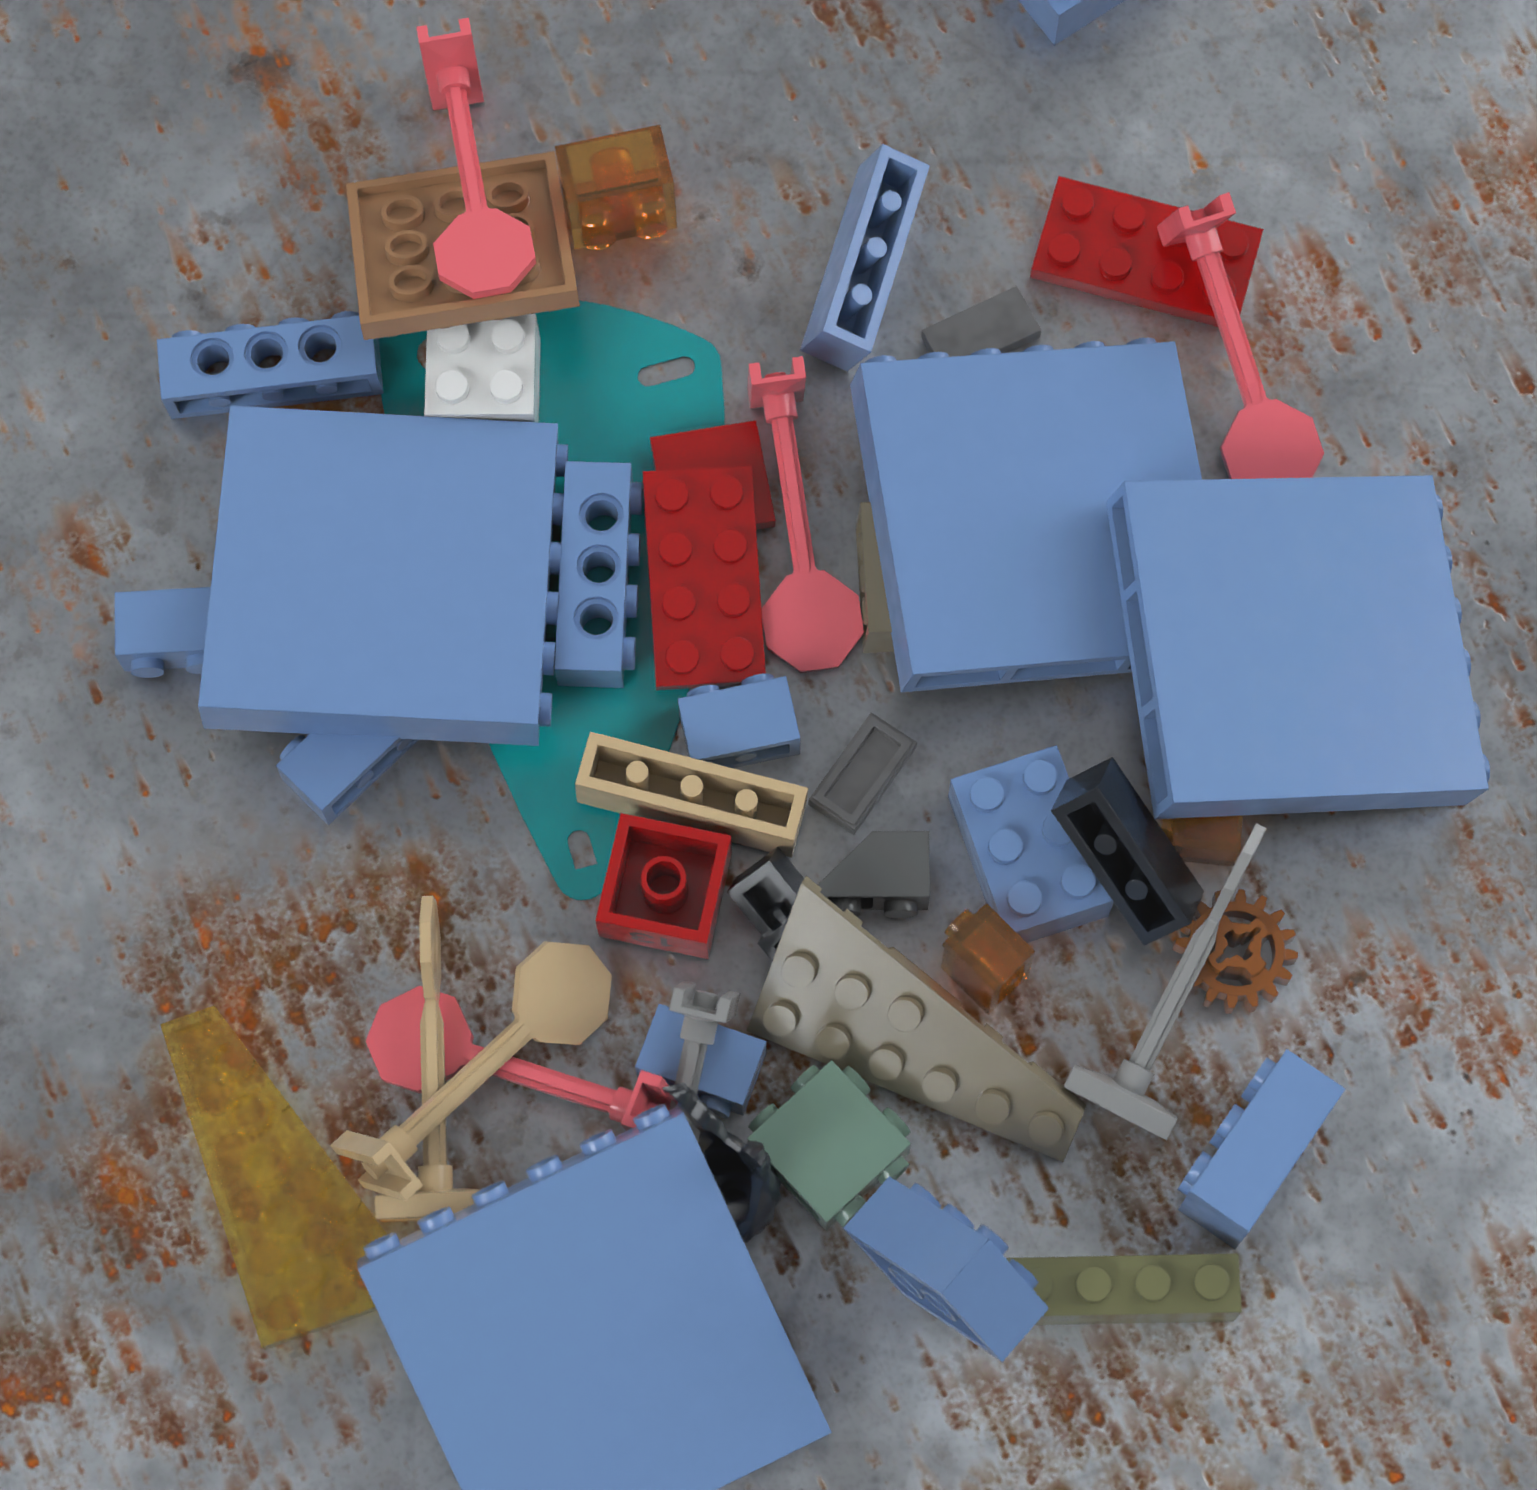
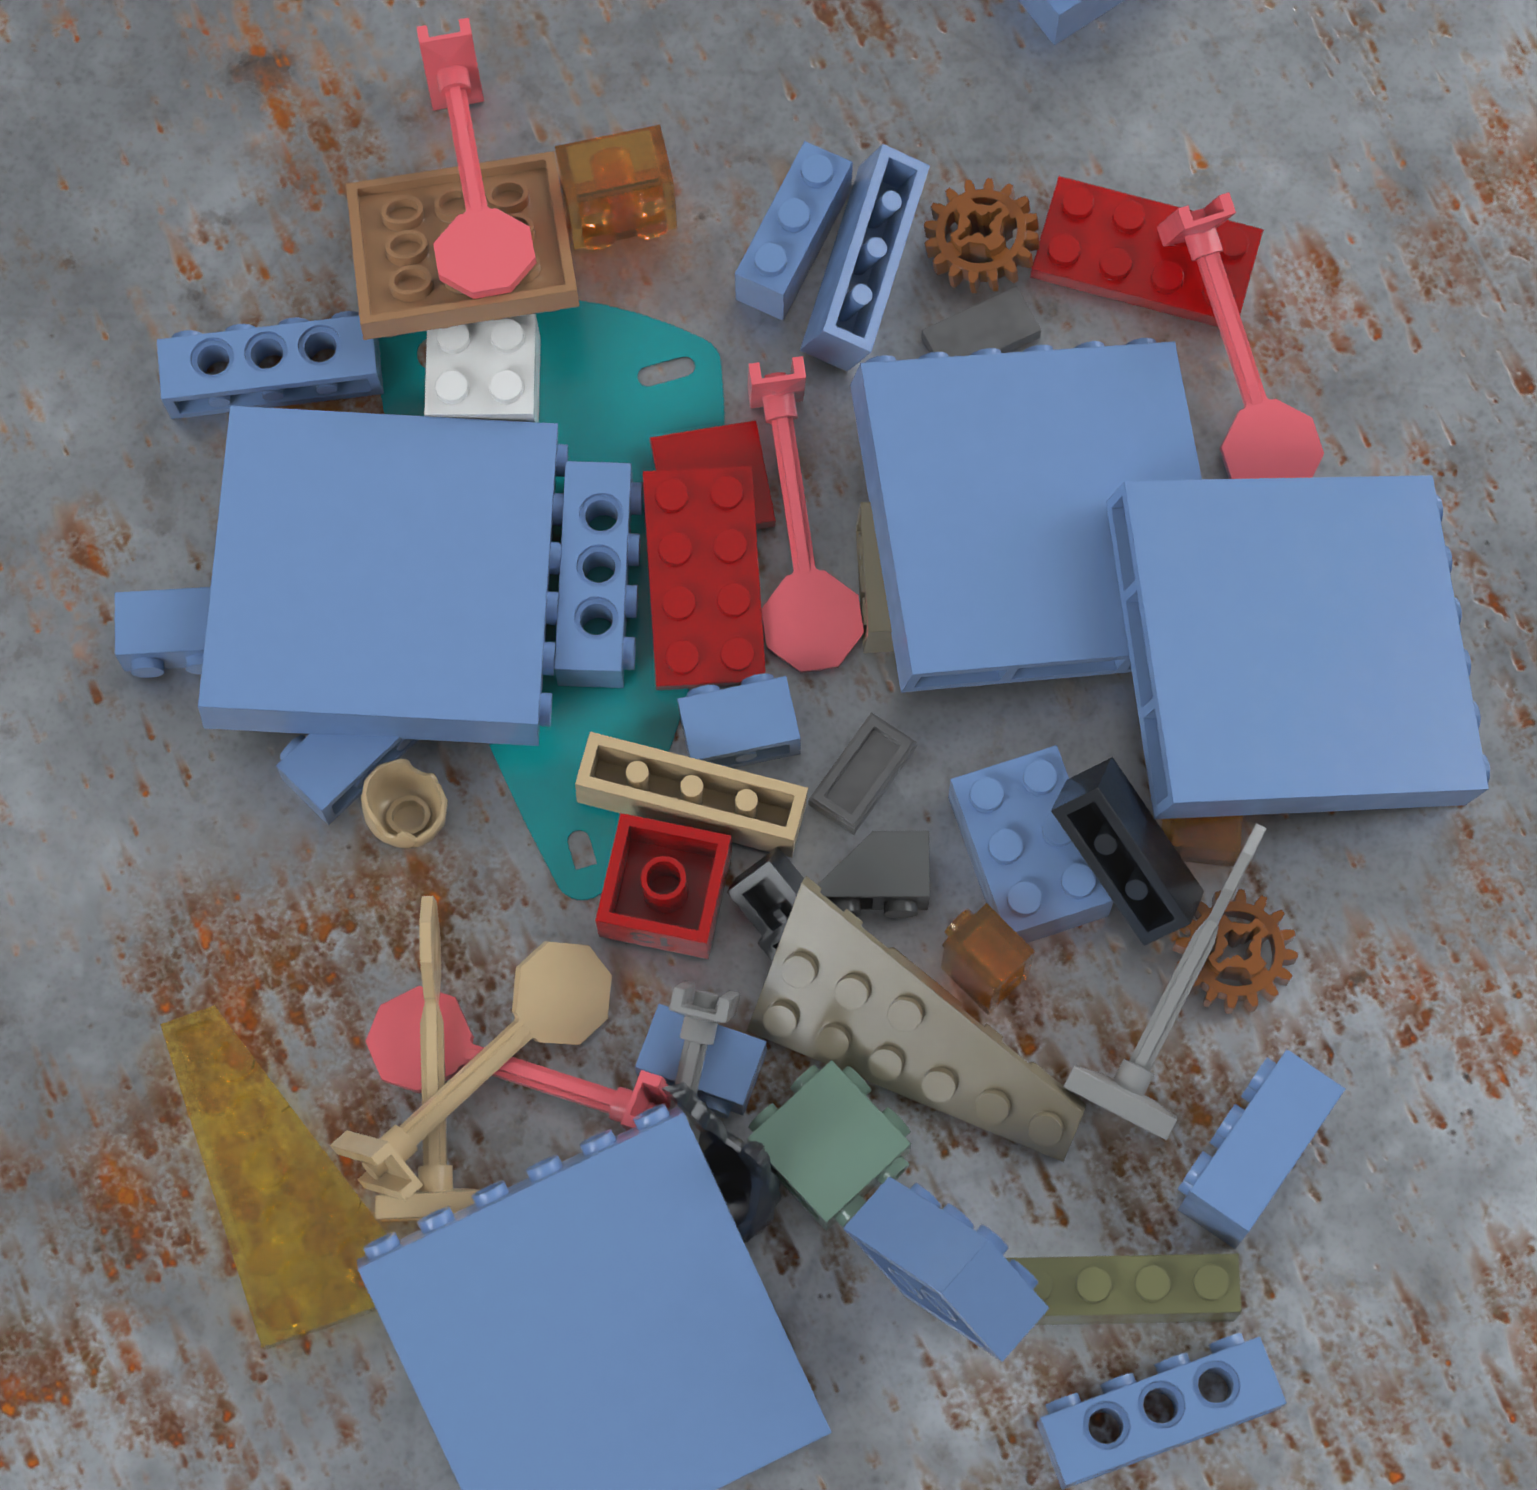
(403, 804): none -> tan hair
(793, 230): none -> medium blue brick
(979, 243): none -> dark orange gear
(1251, 1394): none -> medium blue brick

